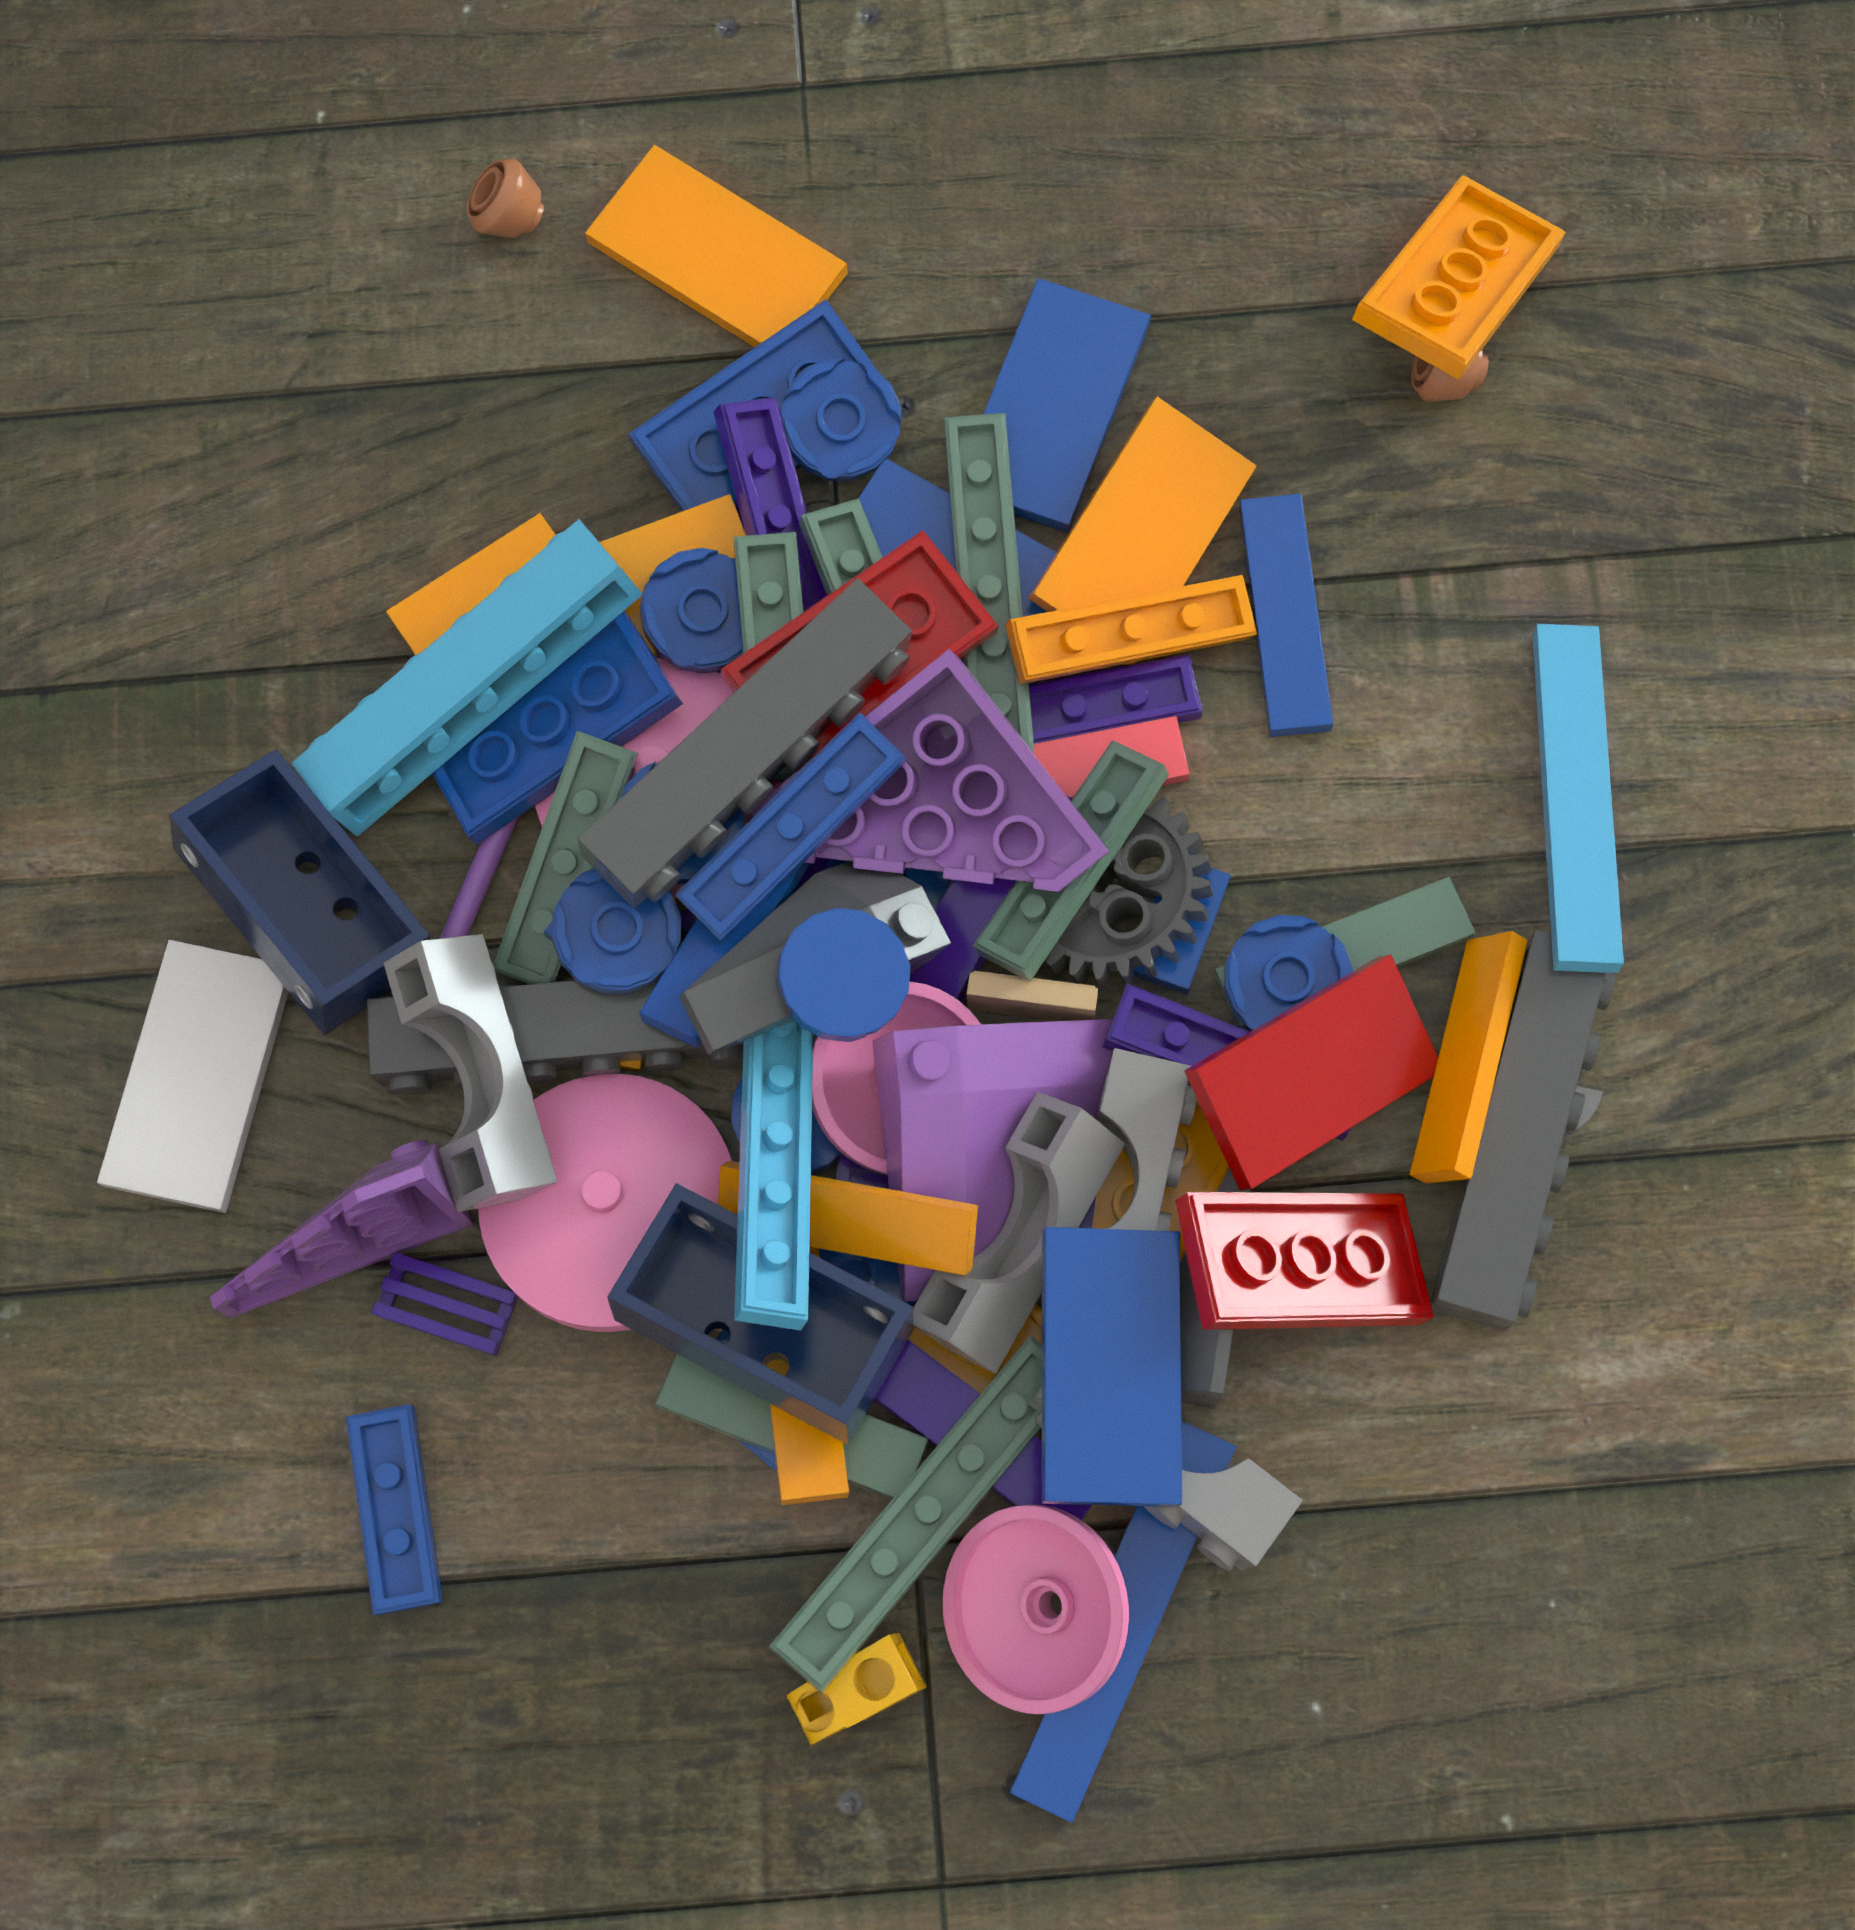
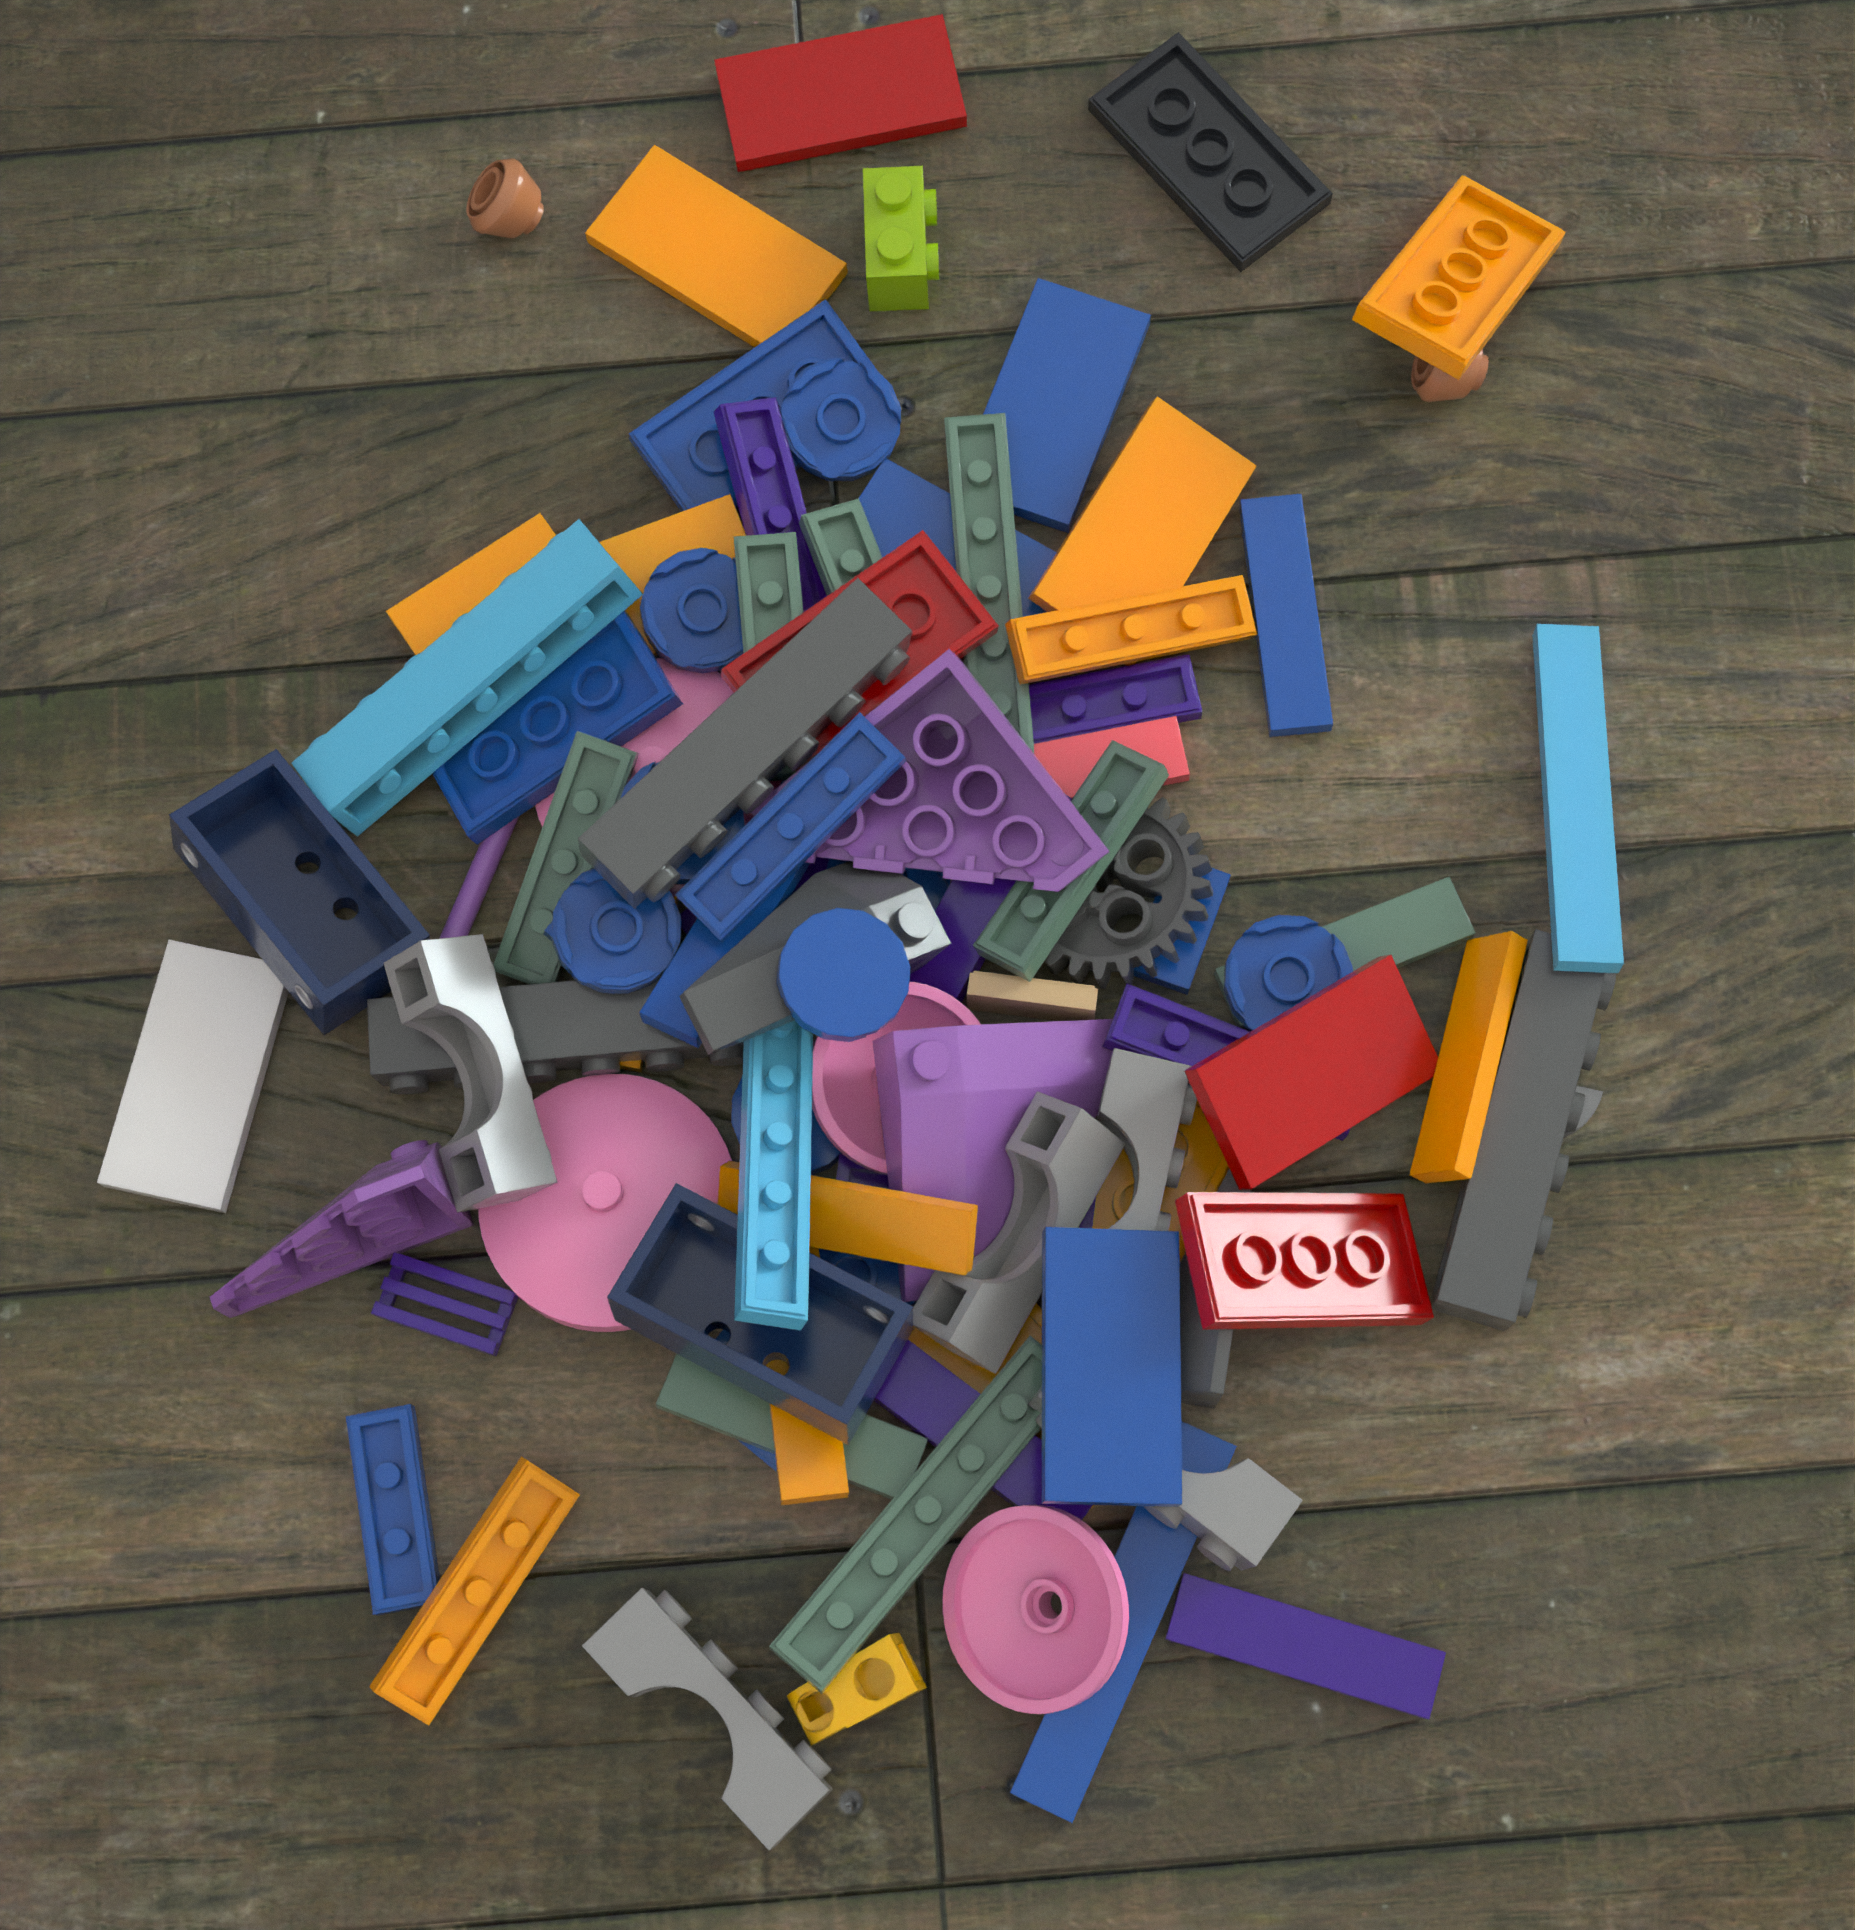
(474, 1591): none -> light orange tile
(770, 1778): none -> light grey arch
(840, 93): none -> red tile
(895, 238): none -> lime brick
(1209, 151): none -> black tile
(1305, 1646): none -> dark purple tile

